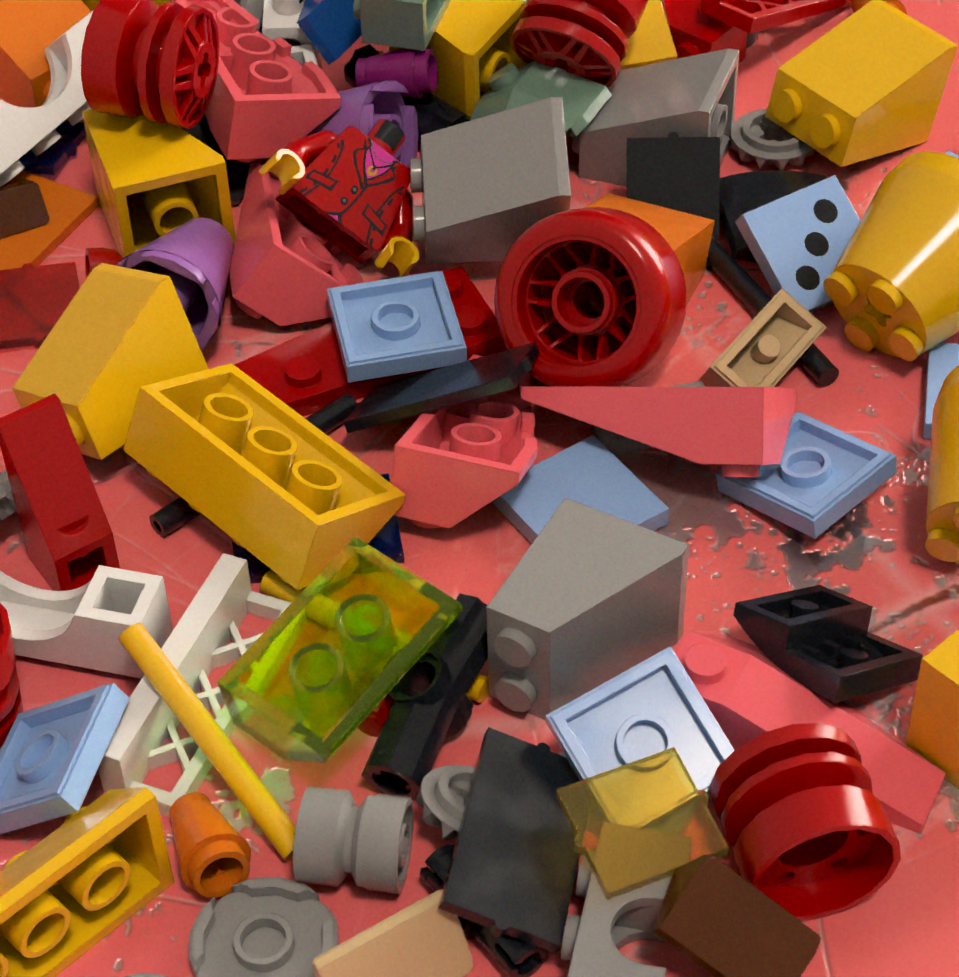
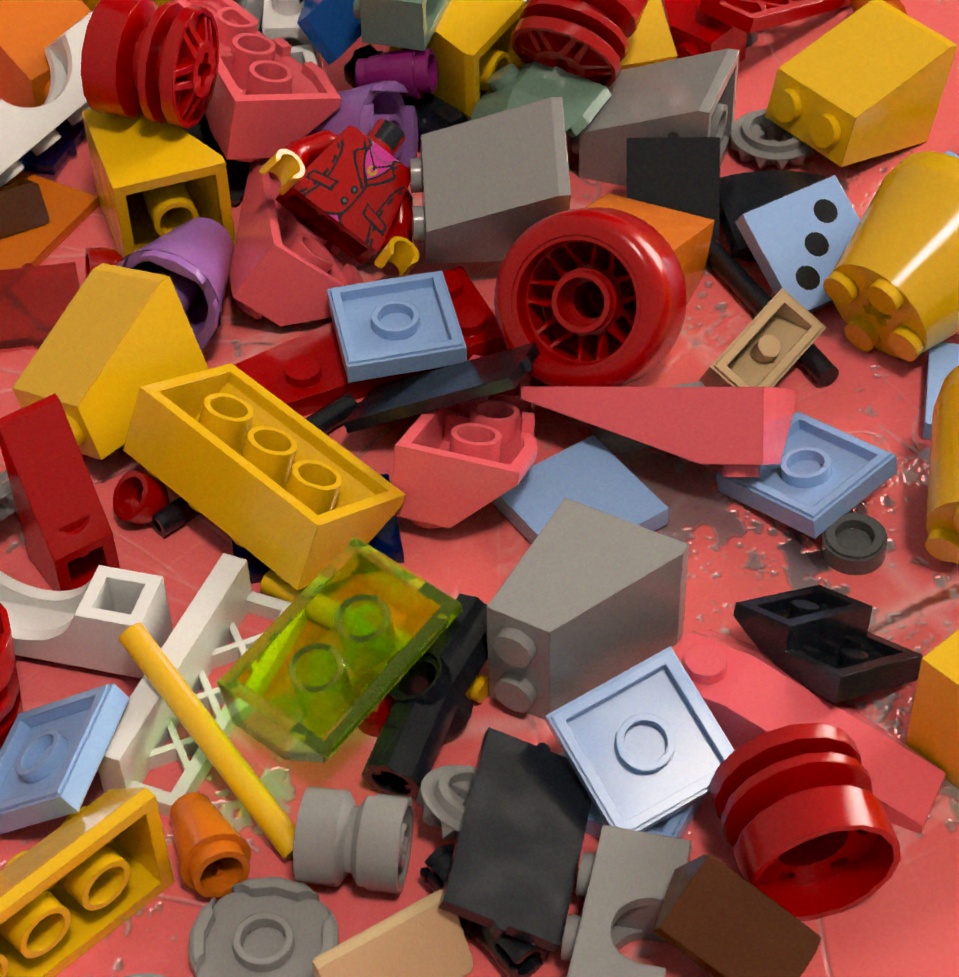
(133, 506): none -> red hinge
(640, 822): clear yellow piece -> none
(854, 544): none -> dark grey tile

